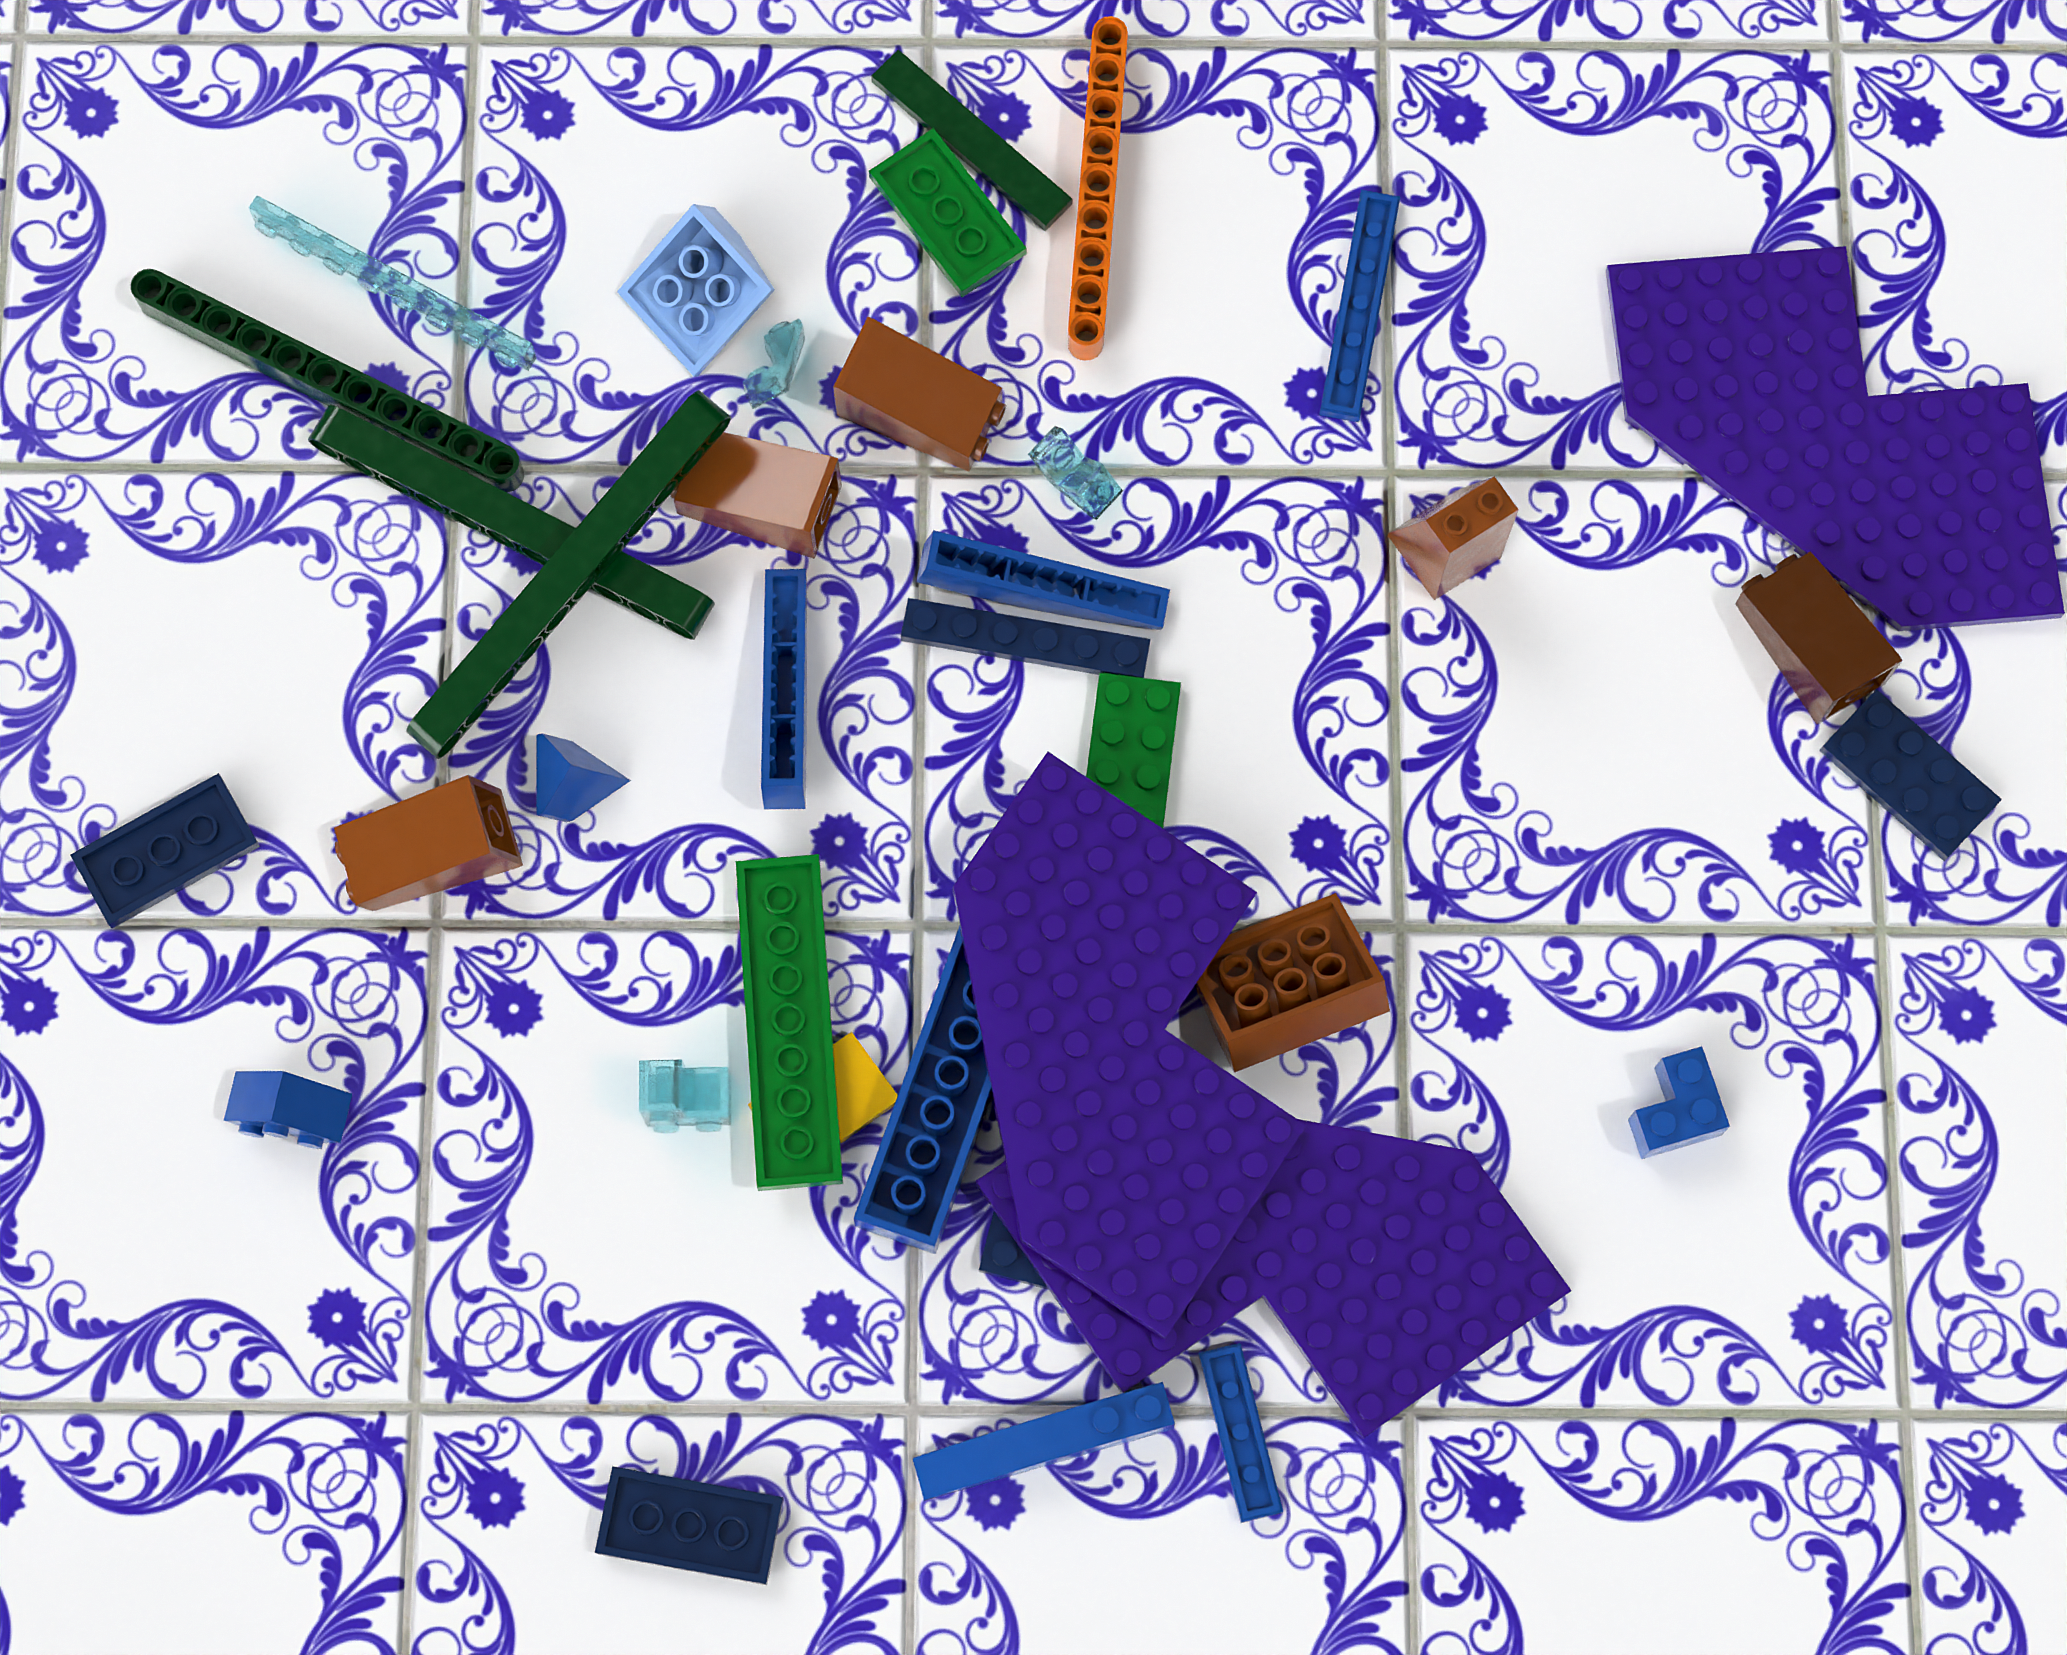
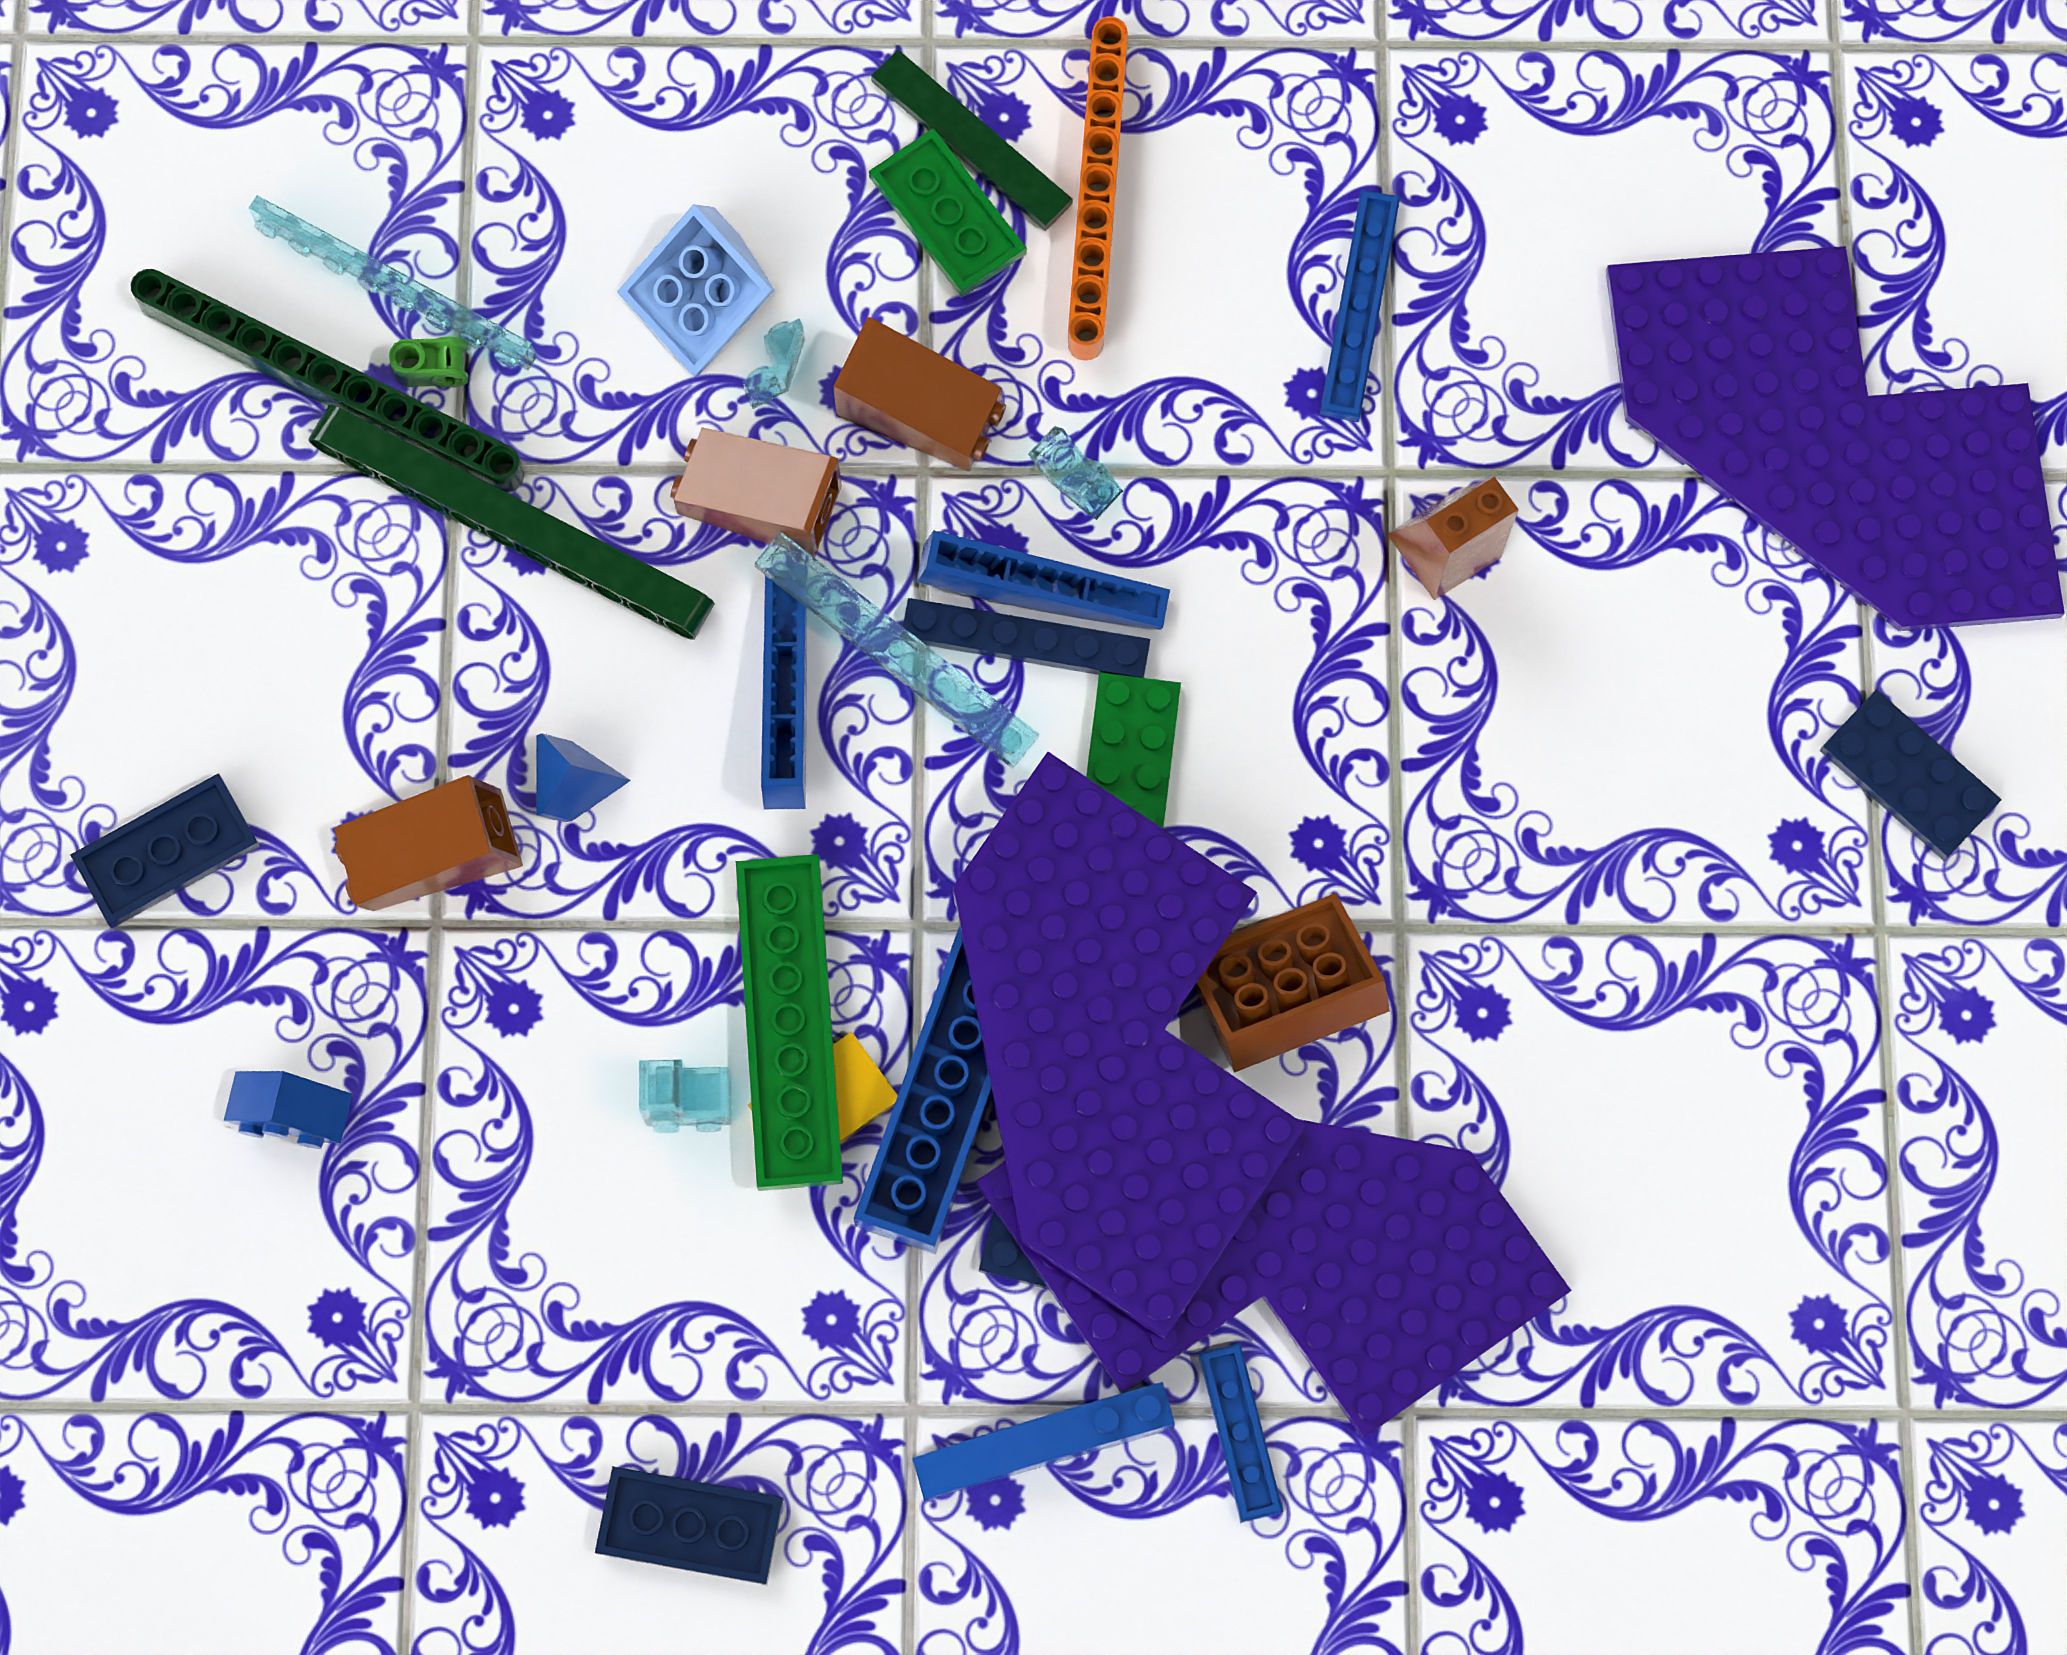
(433, 362): none -> bright green piece
(568, 574): dark green beam -> none
(896, 650): none -> clear light blue plate
(1690, 1107): blue brick -> none
(1817, 636): reddish brown slope -> none

